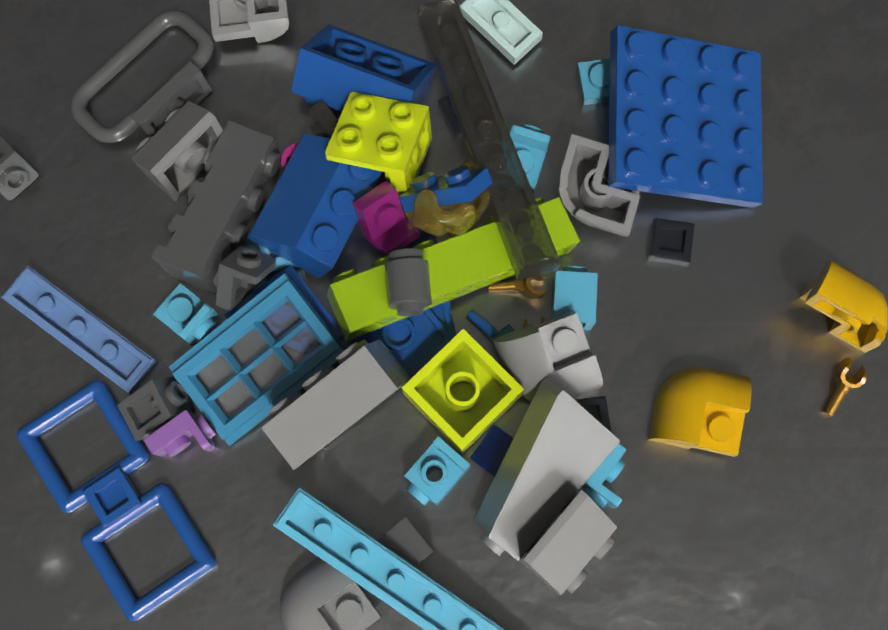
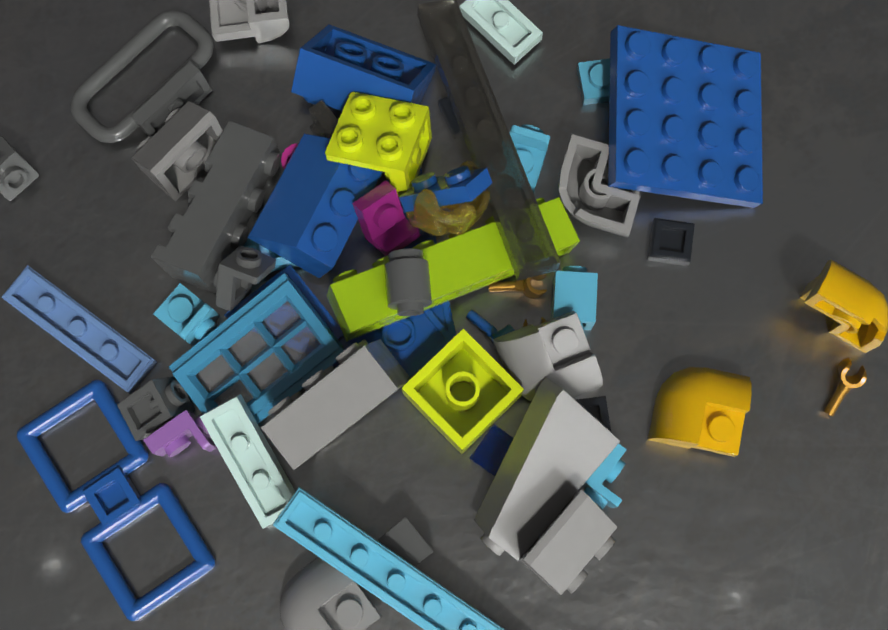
(249, 458): none -> light aqua plate
(453, 469): medium azure brick -> none

